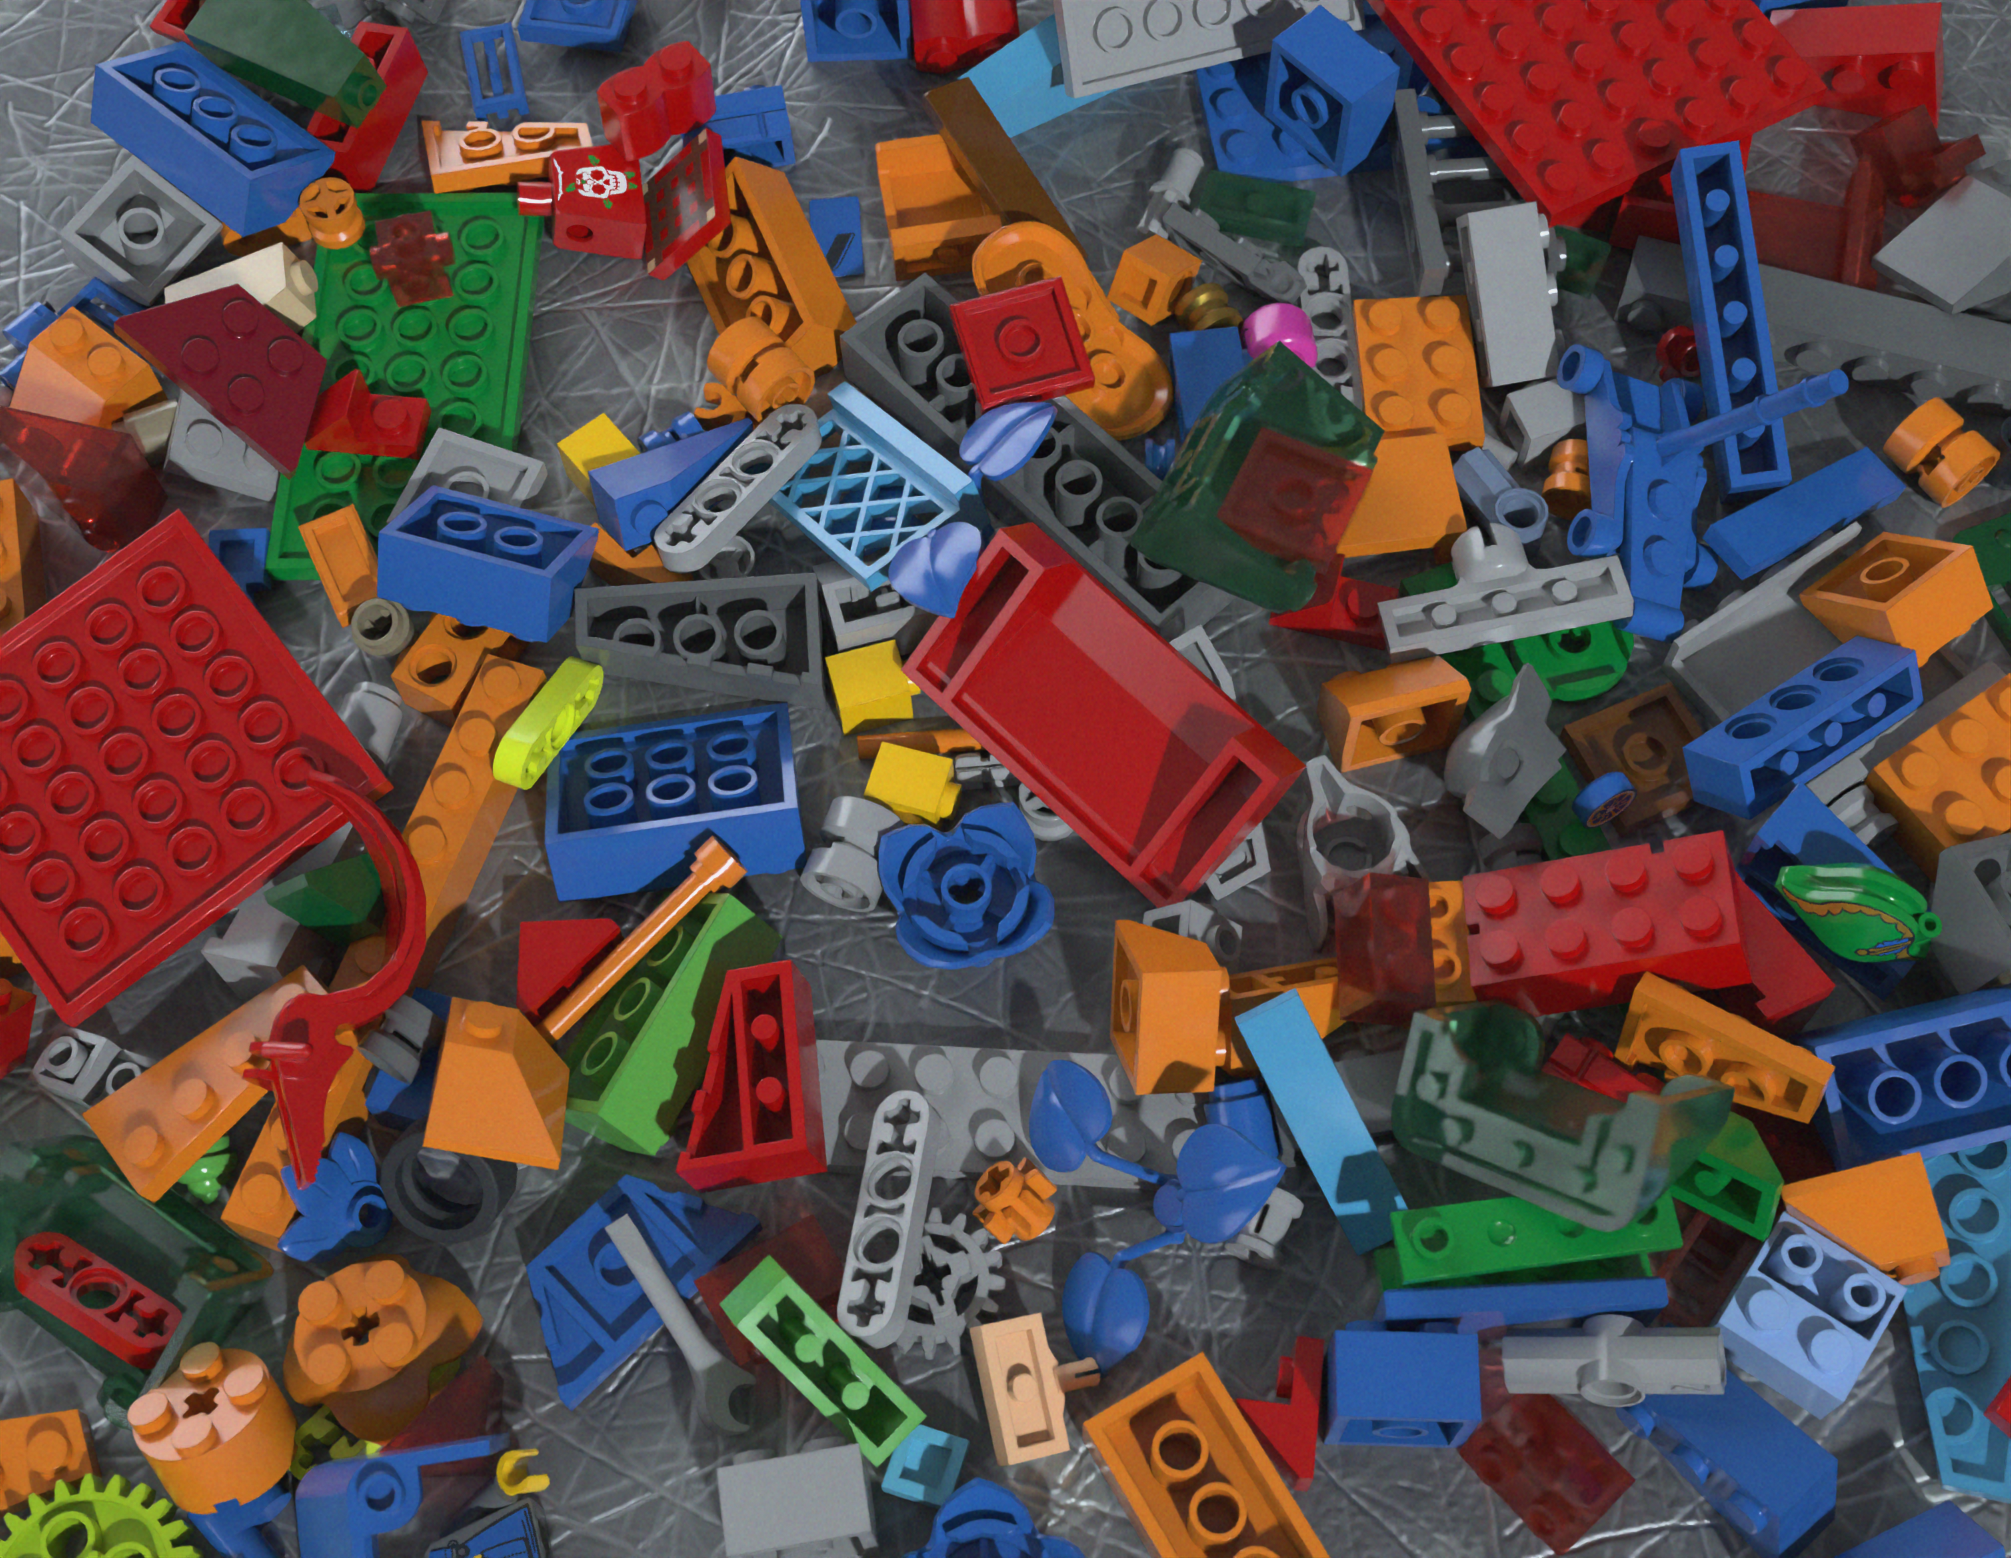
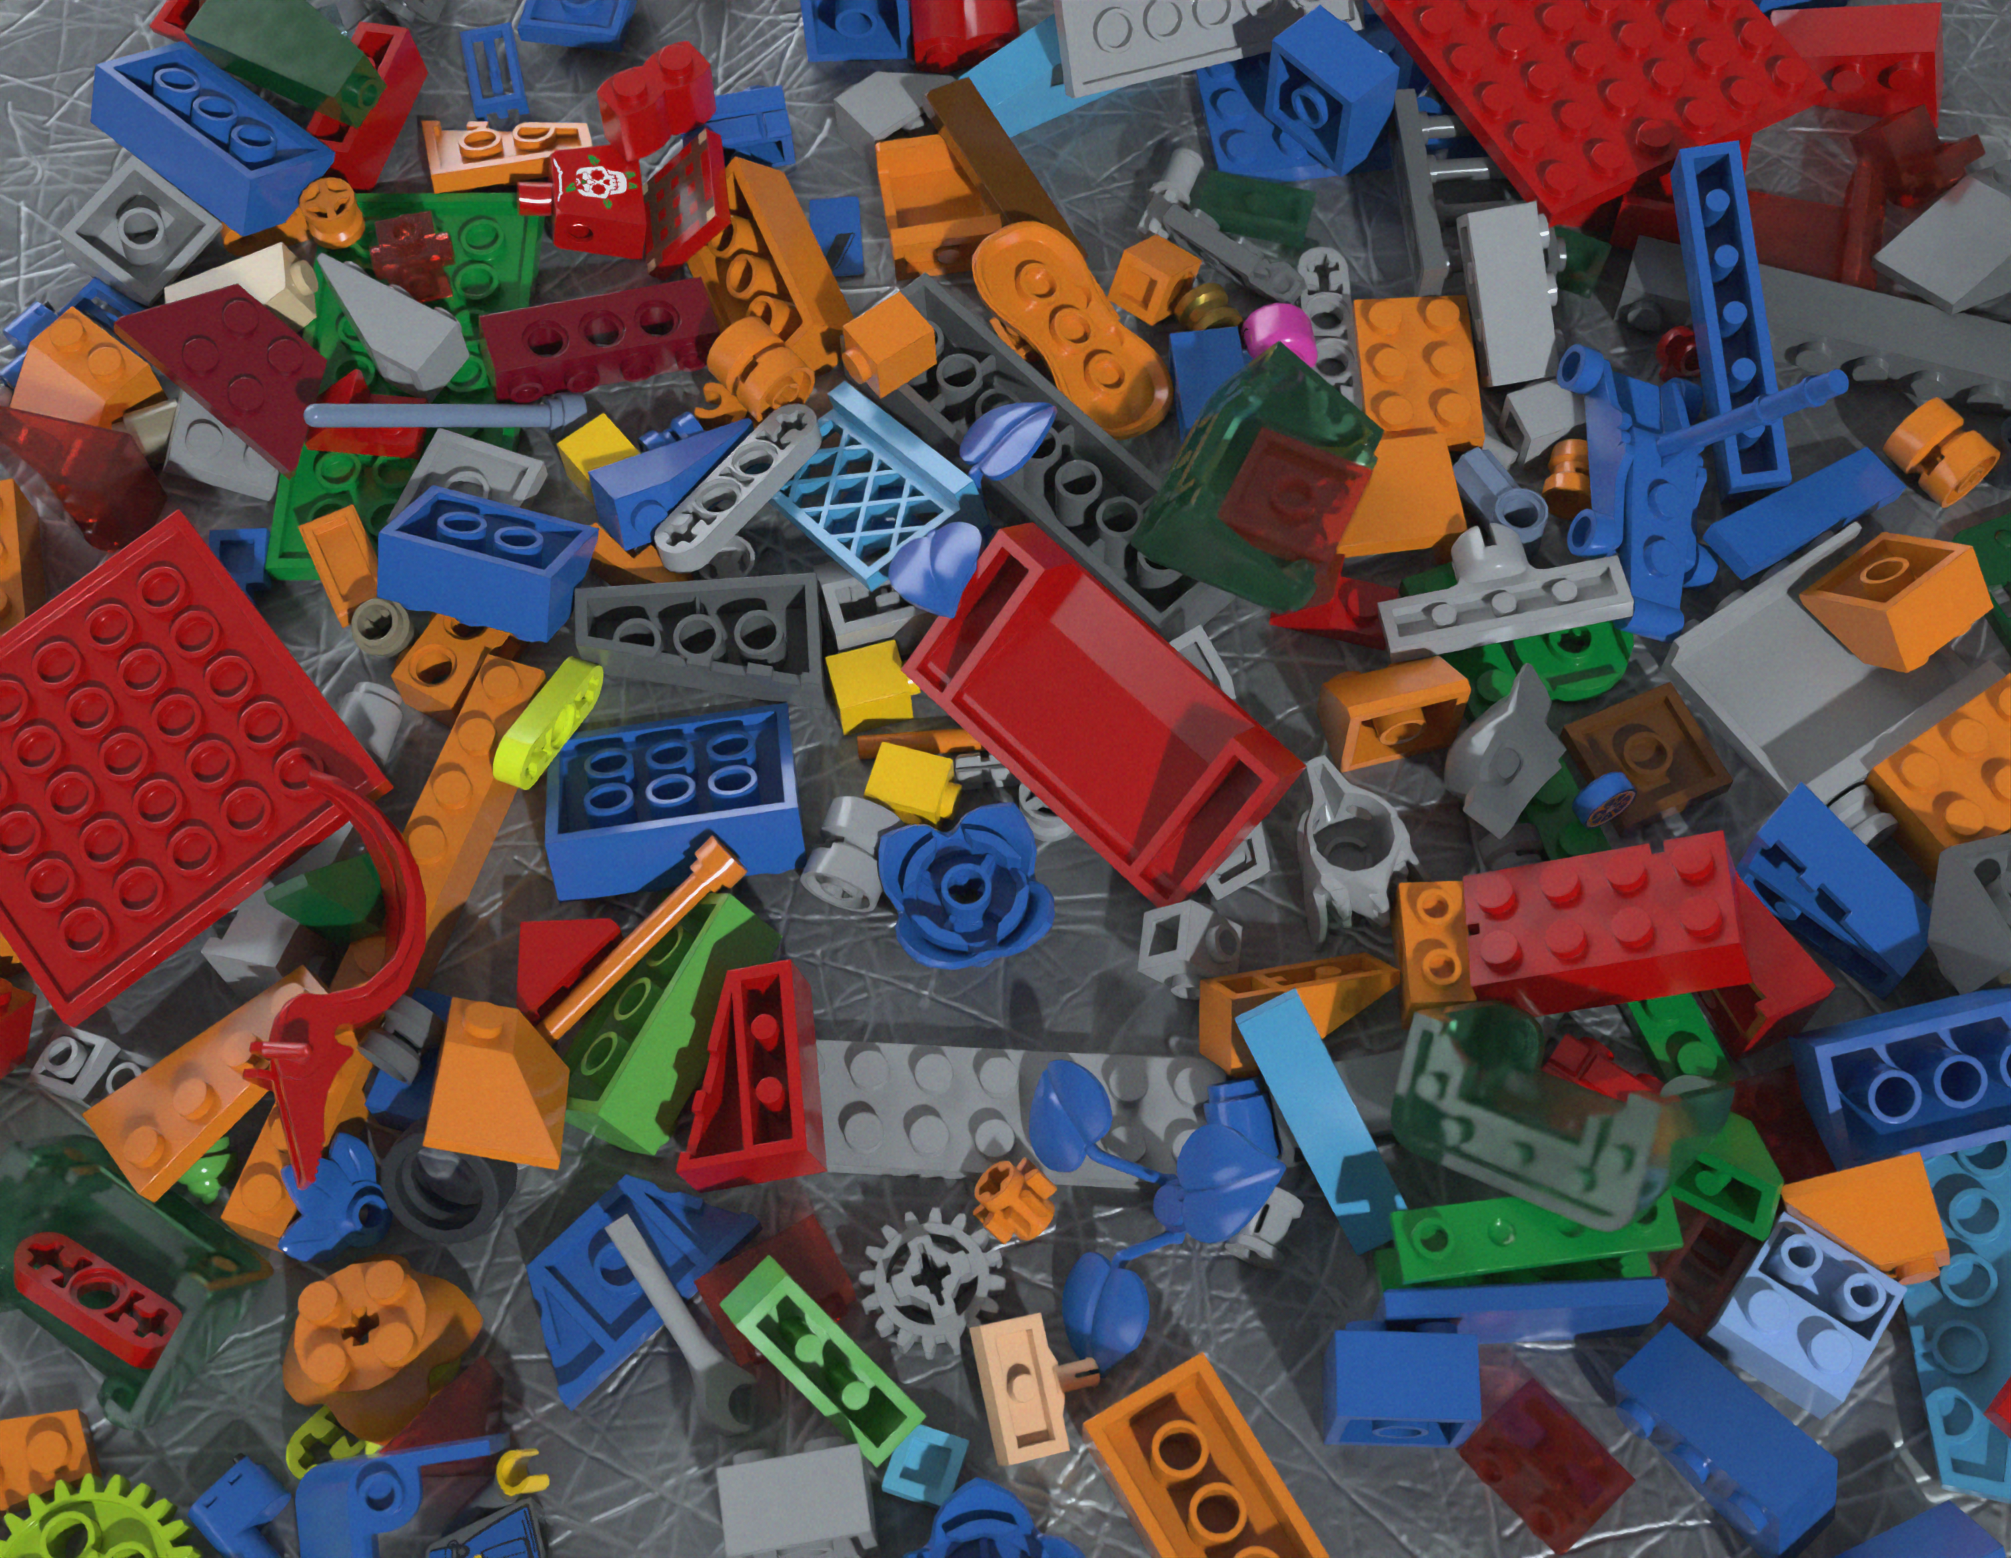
(216, 1429): orange brick -> none
(406, 340): none -> light grey slope
(558, 415): none -> sand blue piece
(572, 328): none -> dark red brick
(885, 109): none -> light grey slope
(888, 345): none -> orange brick
(896, 1216): light grey beam -> none
(1022, 345): red tile -> none
(1159, 457): blue bush -> none
(1166, 1010): orange slope -> none
(1290, 1429): red slope -> none
(1384, 949): clear red brick -> none
(1614, 1360): light grey piece -> none
(1691, 1036): orange wing -> none
(1803, 726): blue brick -> none
(1861, 911): green hat -> none

